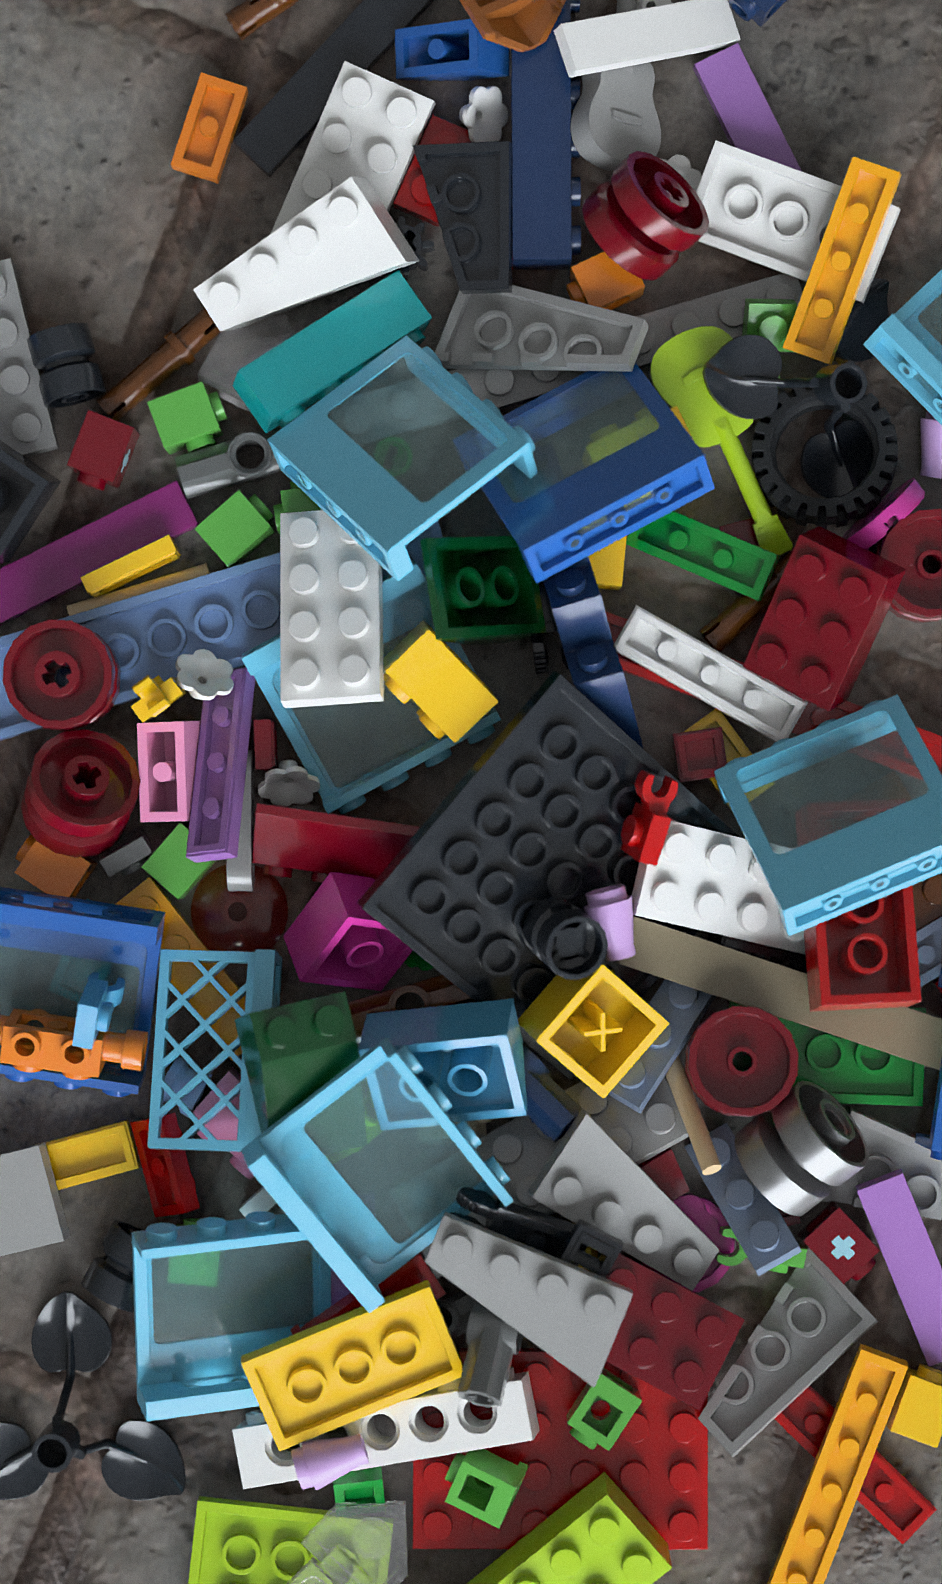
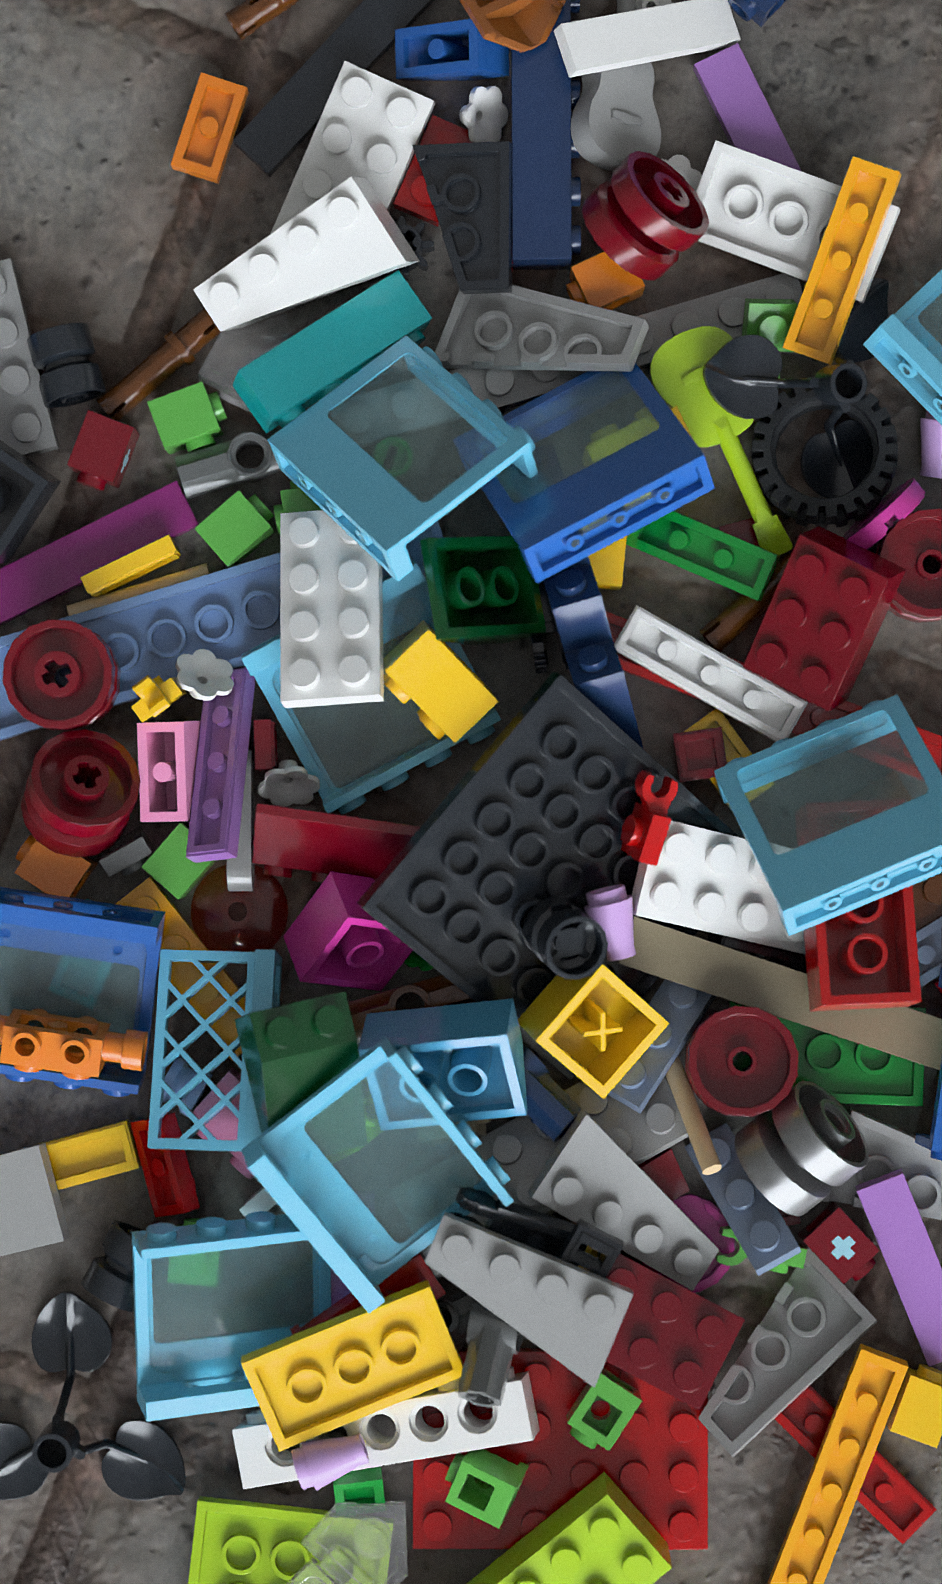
(96, 1009): dark azure plate -> none

